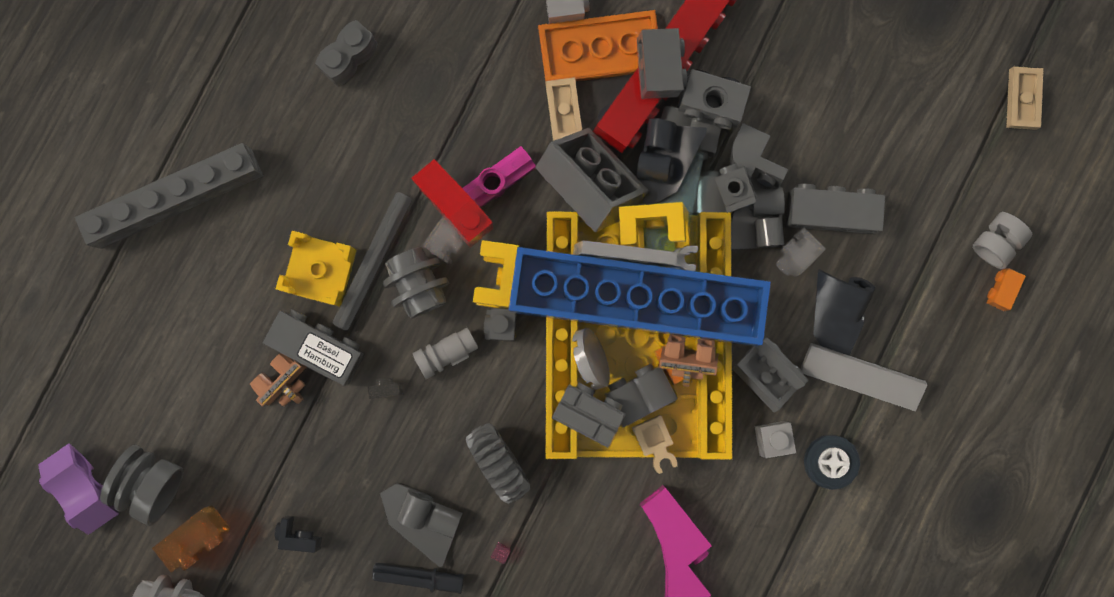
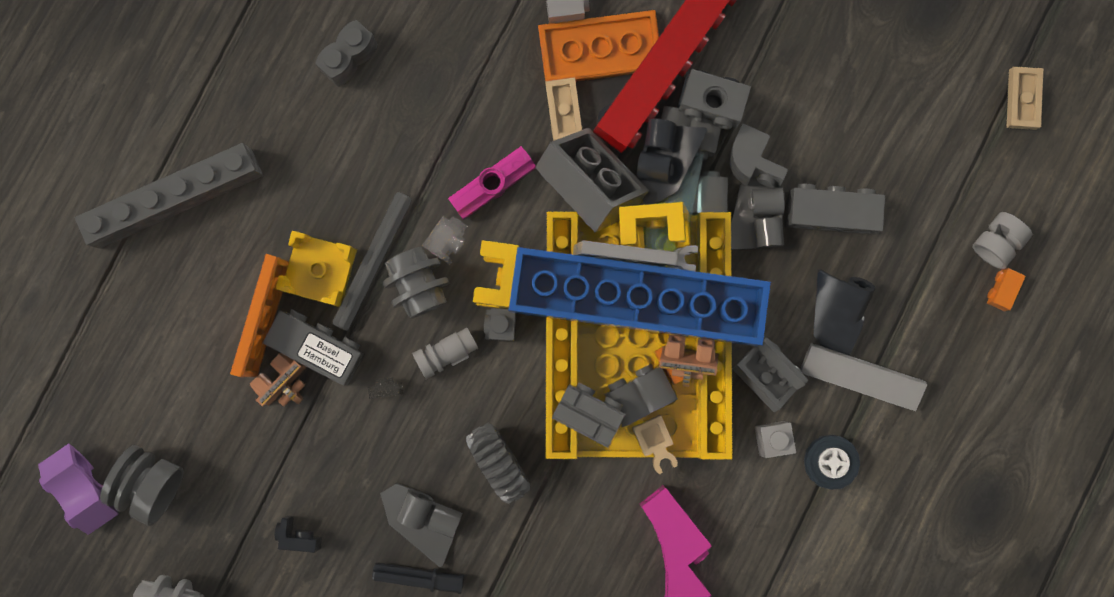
(191, 538): clear orange brick -> none
(259, 318): none -> orange tile
(453, 203): red slope -> none
(501, 553): clear pink piece -> none
(591, 359): light grey tile -> none
(661, 63): dark grey brick -> none
(740, 199): dark grey brick -> none
(799, 254): clear brick -> none

